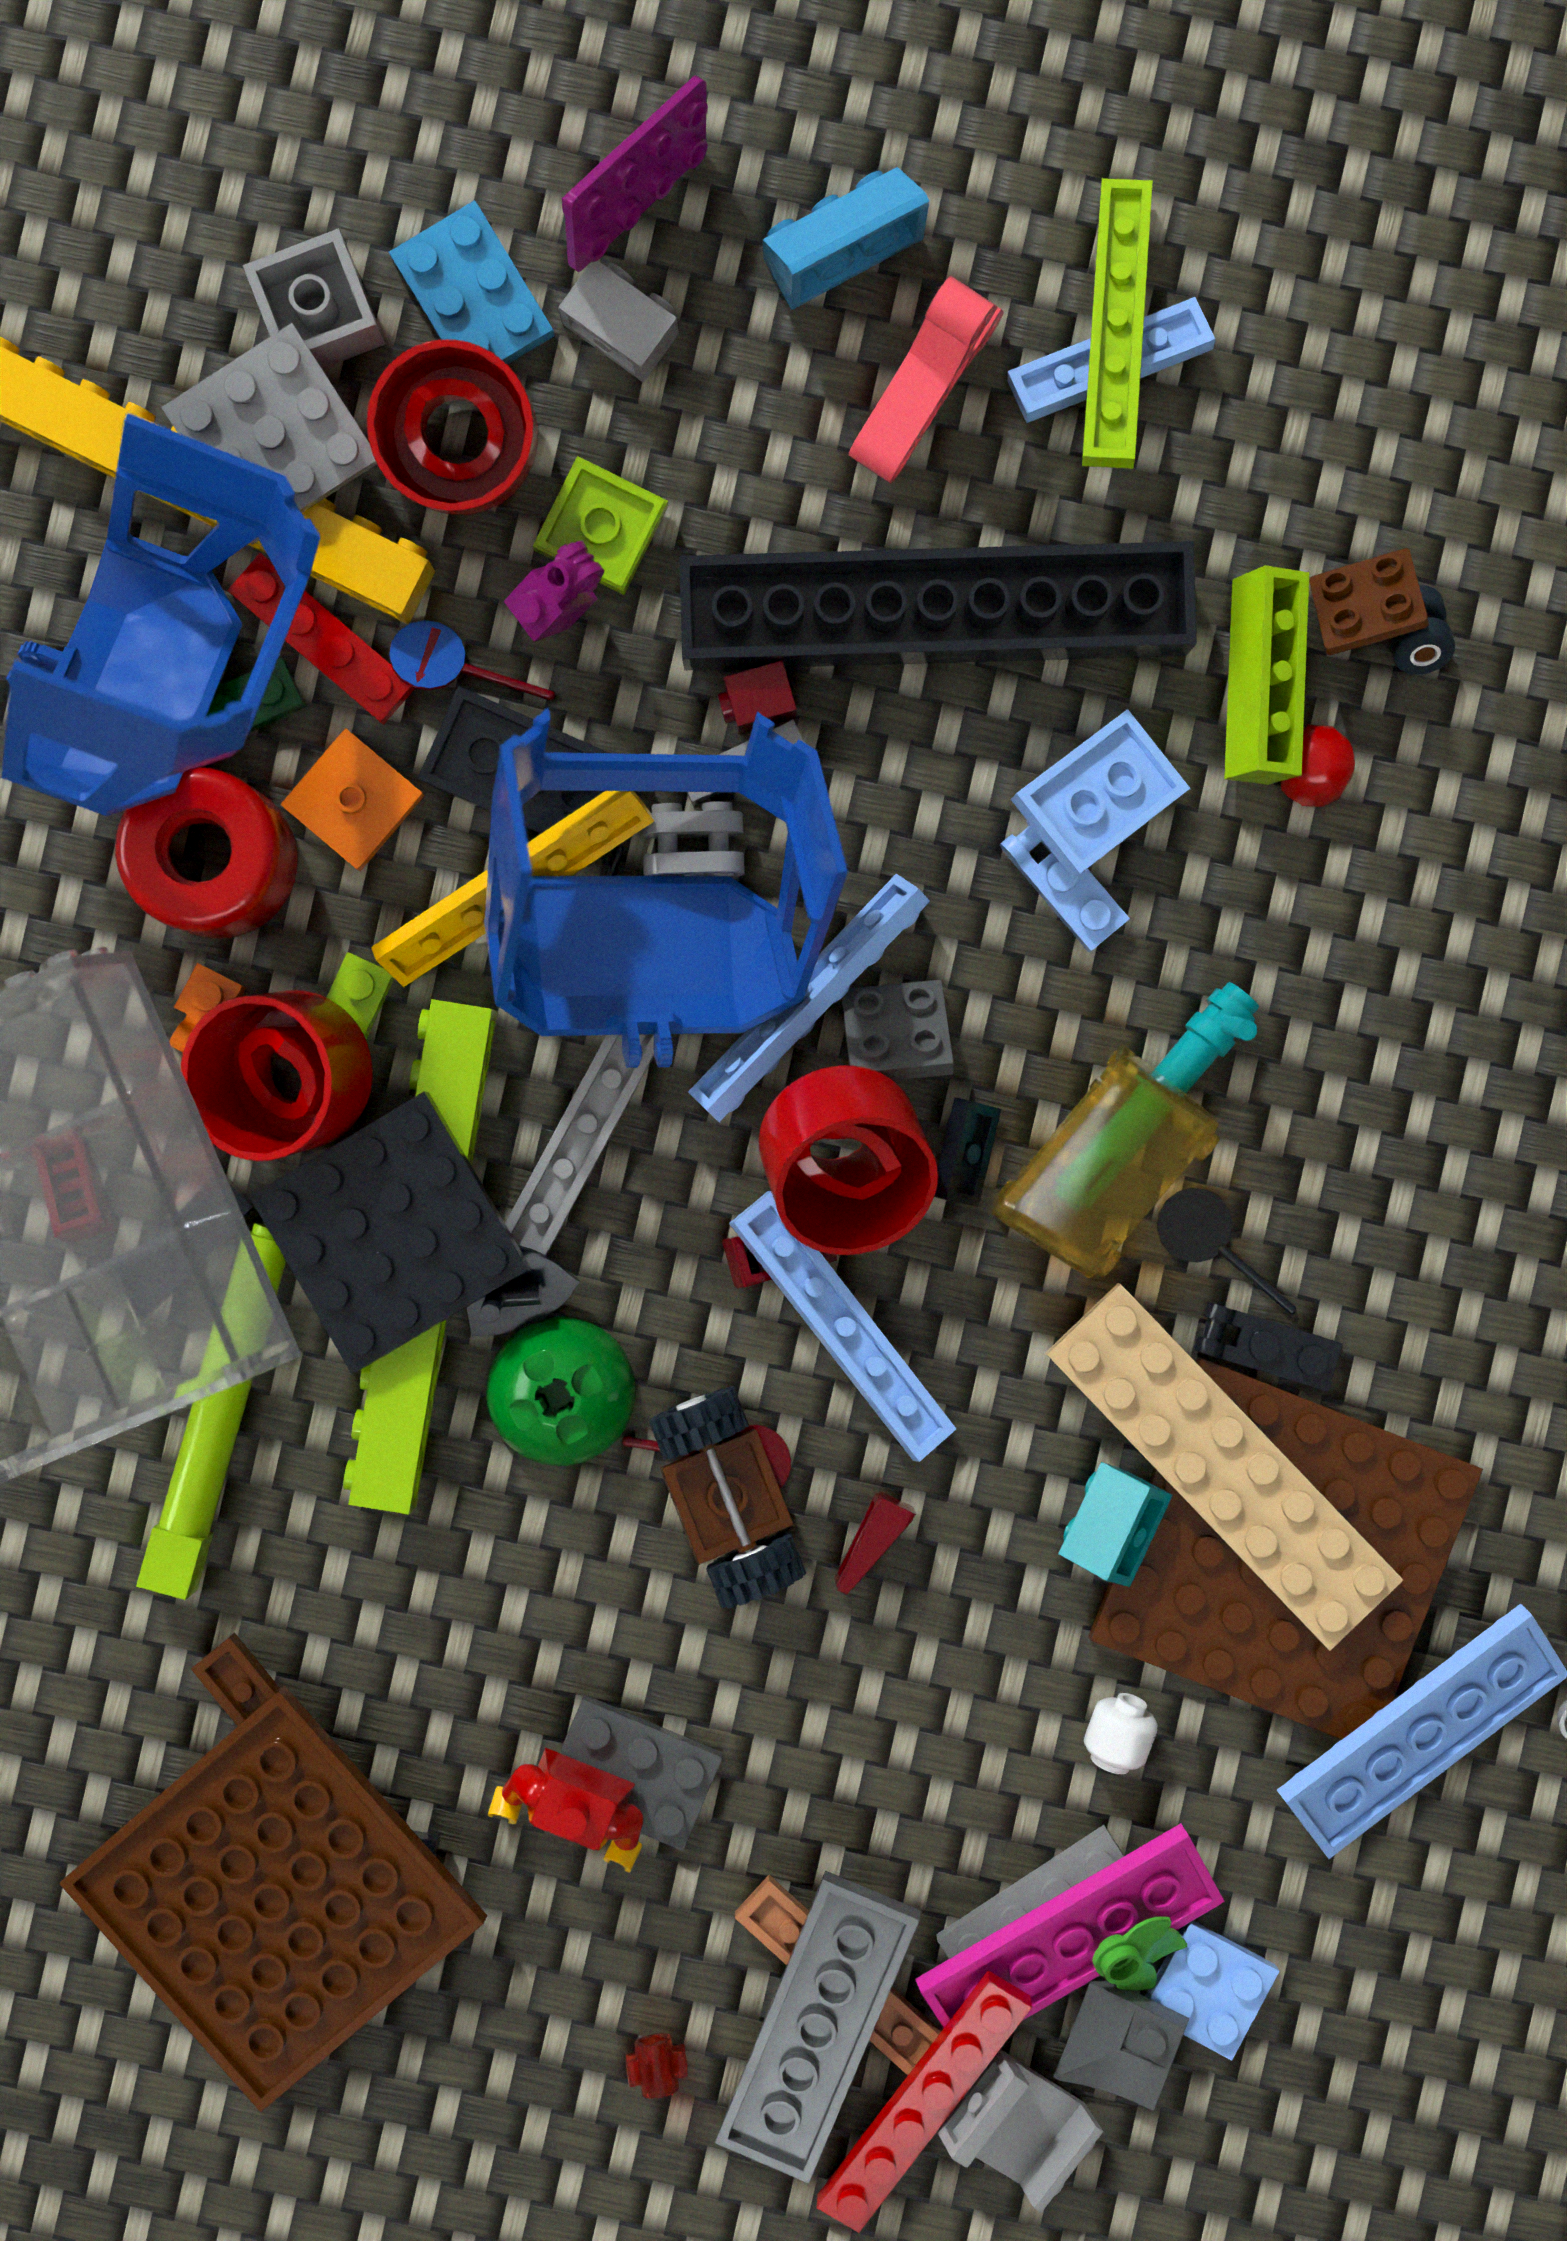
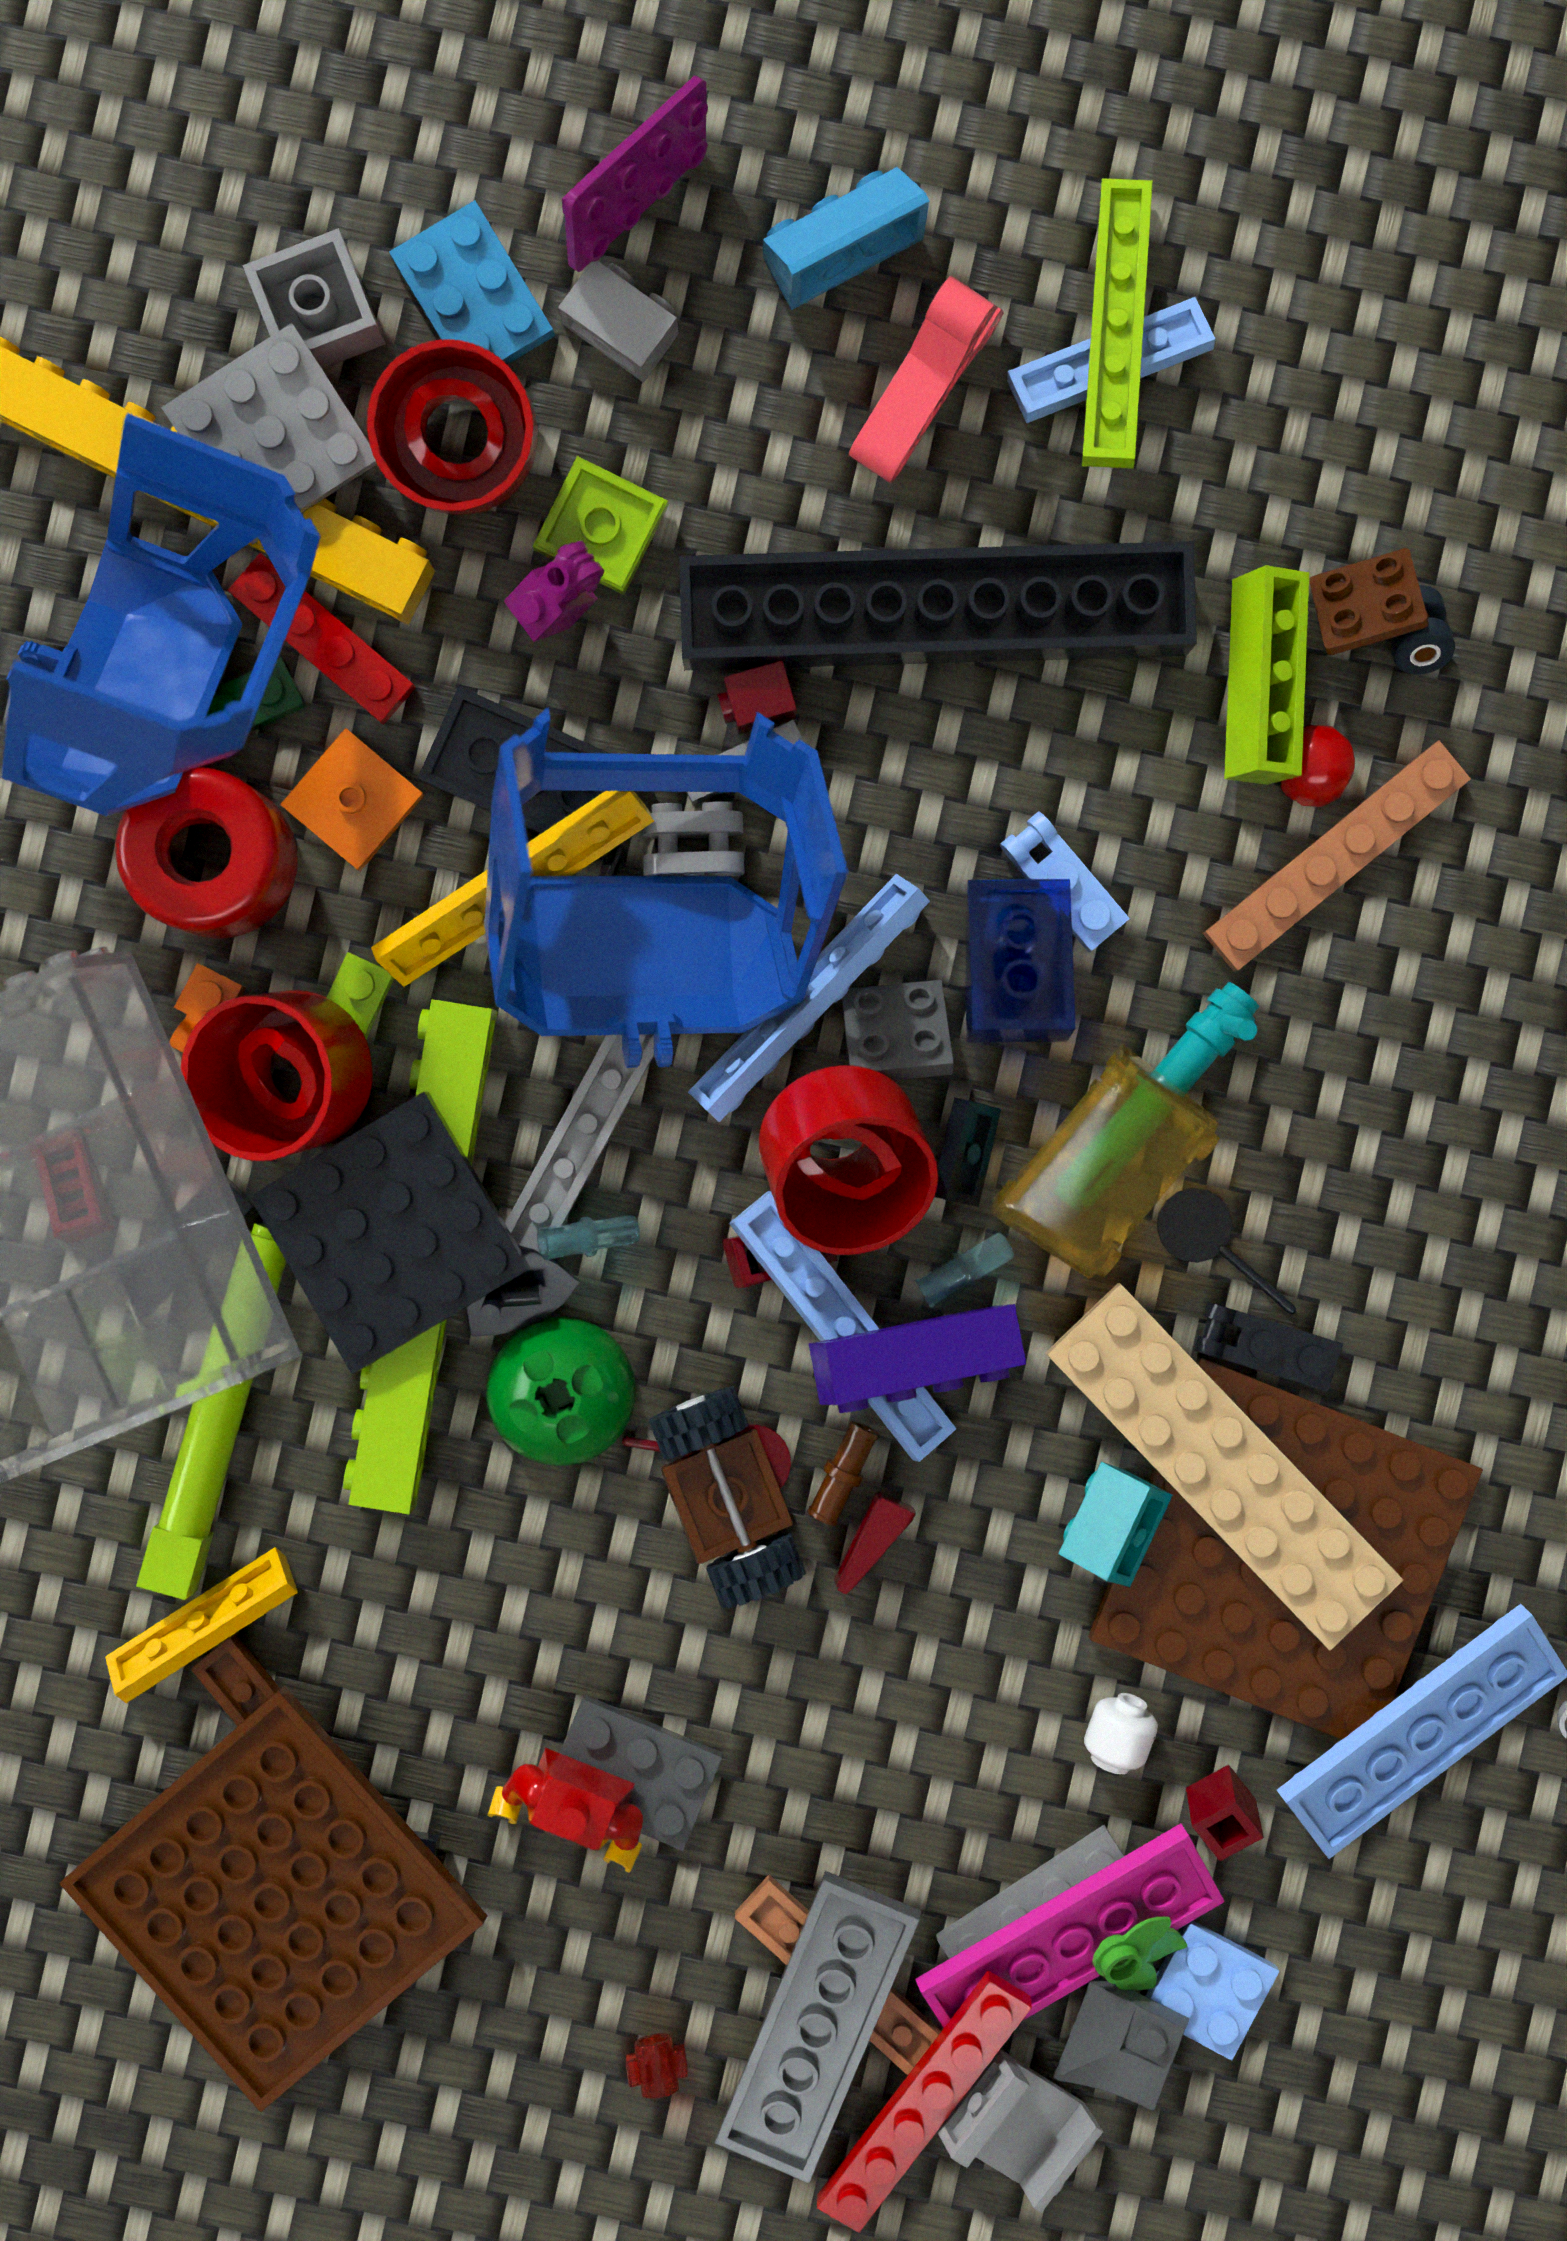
(200, 1625): none -> yellow plate
(433, 657): blue piece -> none
(587, 1236): none -> clear light blue axle
(843, 1473): none -> reddish brown pin
(917, 1355): none -> dark purple brick
(965, 1269): none -> clear light blue axle
(1019, 961): none -> clear blue slope
(1100, 793): light blue plate -> none
(1224, 1813): none -> dark red brick
(1336, 856): none -> nougat plate

